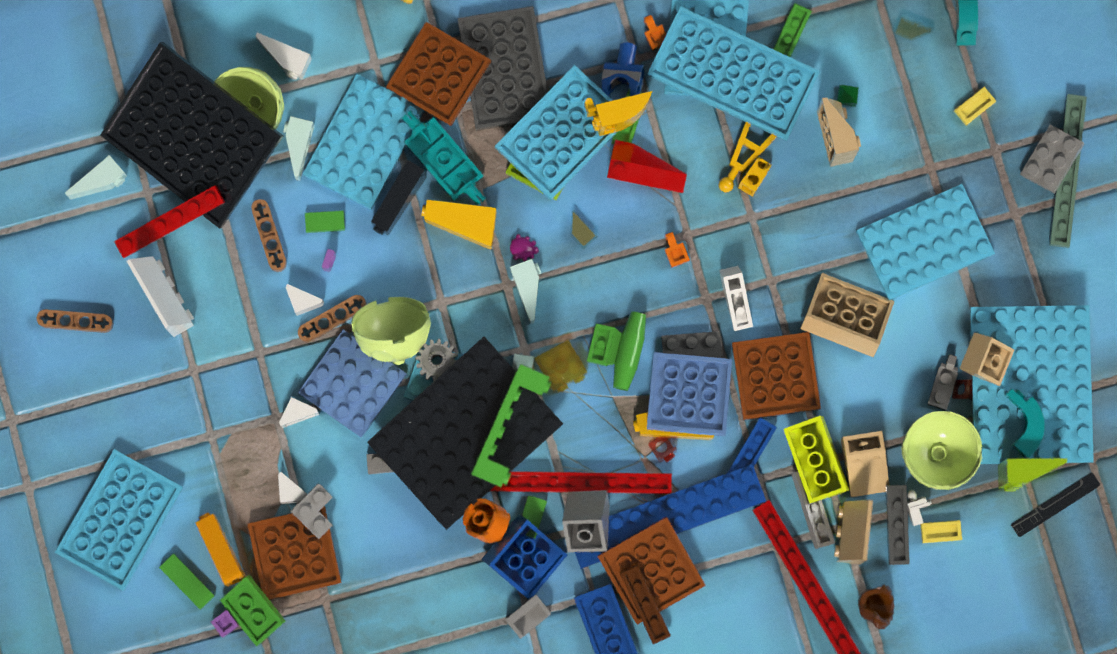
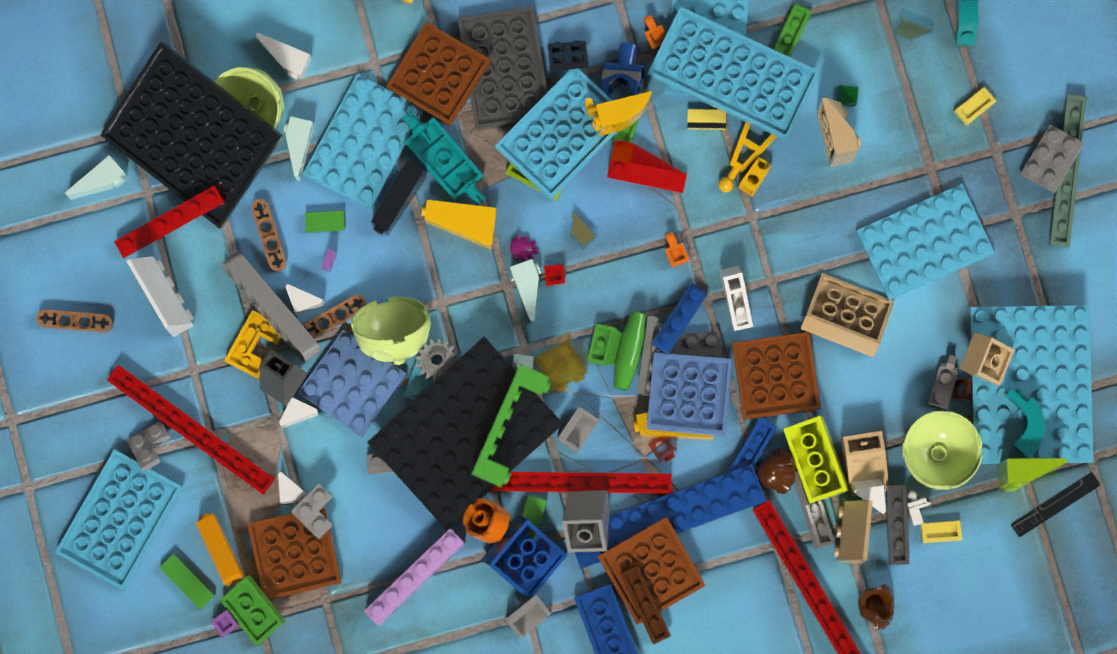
(145, 442): none -> light grey plate
(191, 430): none -> red plate
(241, 354): none -> yellow plate
(271, 307): none -> light grey beam
(280, 377): none -> dark grey slope
(414, 577): none -> lavender brick
(554, 275): none -> red plate
(568, 55): none -> black plate
(577, 430): none -> light grey panel
(653, 327): none -> light grey plate
(679, 319): none -> blue plate
(706, 119): none -> light yellow tile
(777, 471): none -> reddish brown hair
(871, 490): none -> white slope

